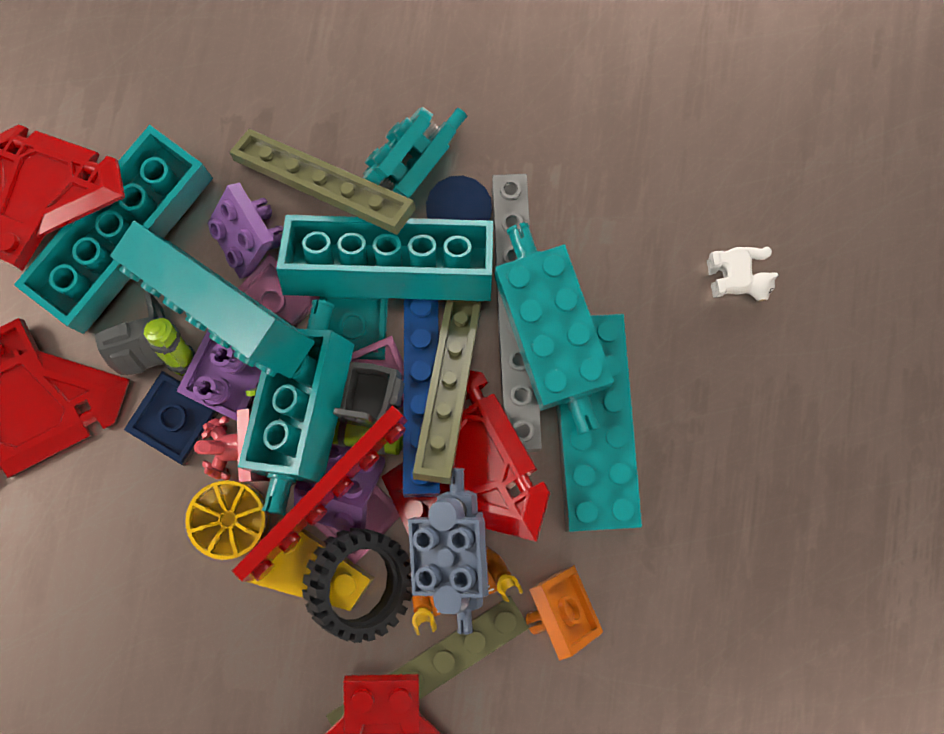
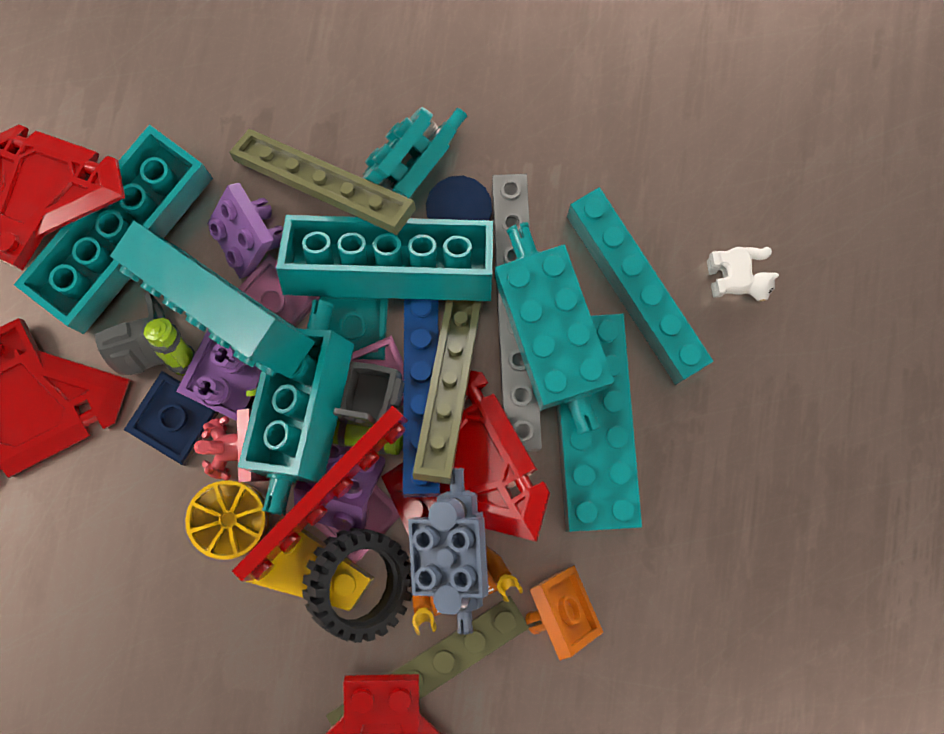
(638, 286): none -> teal brick

